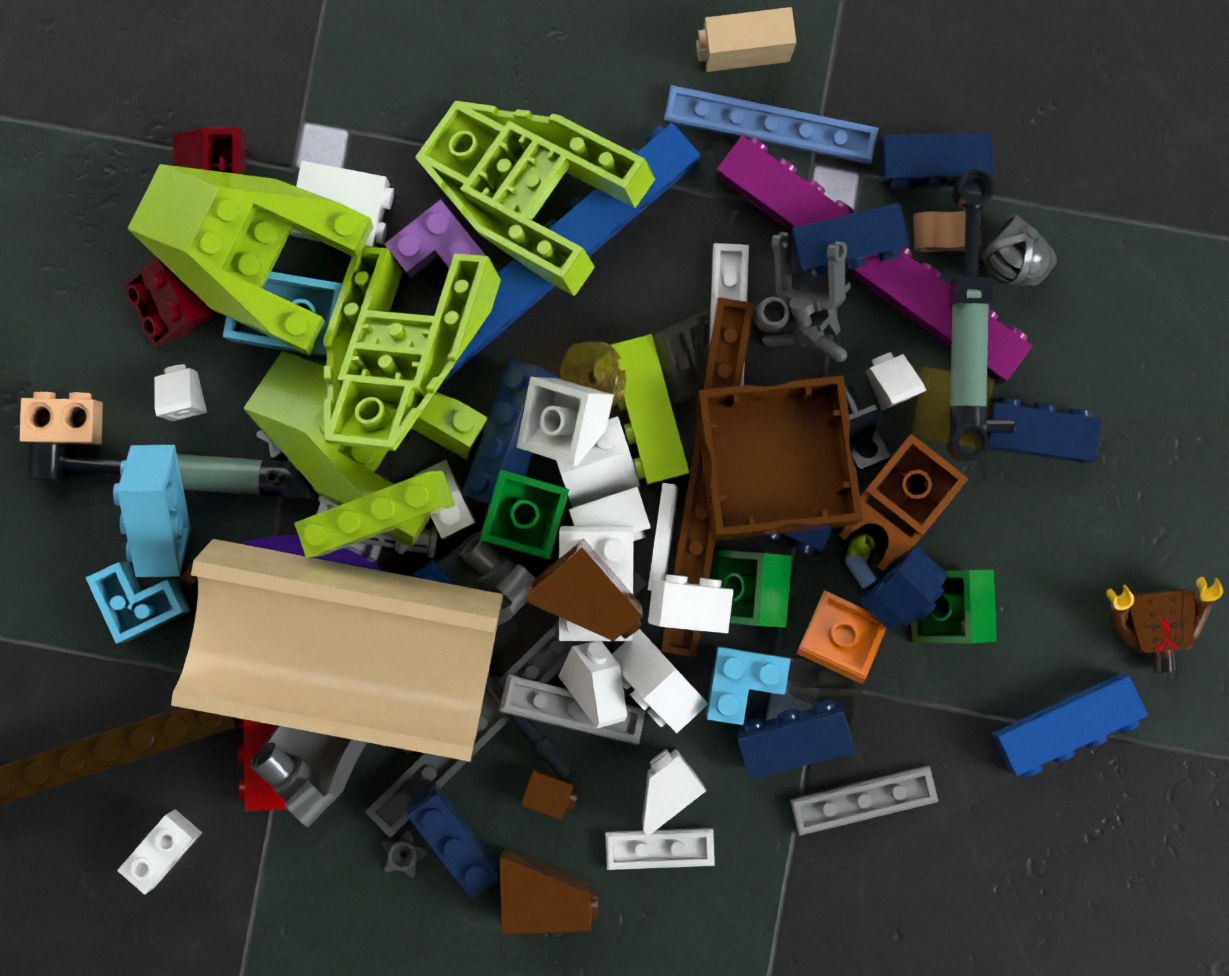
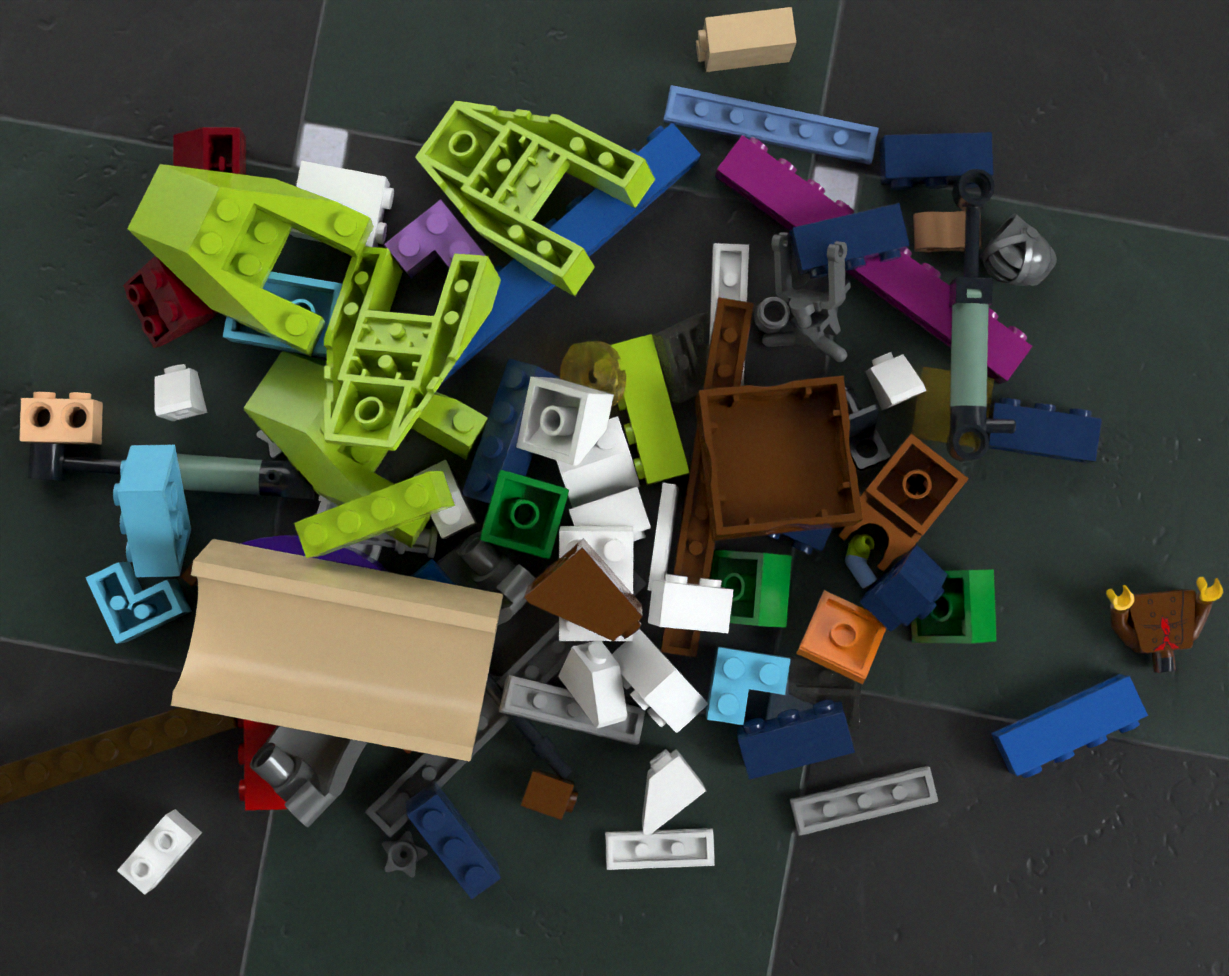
(543, 897): reddish brown slope -> none

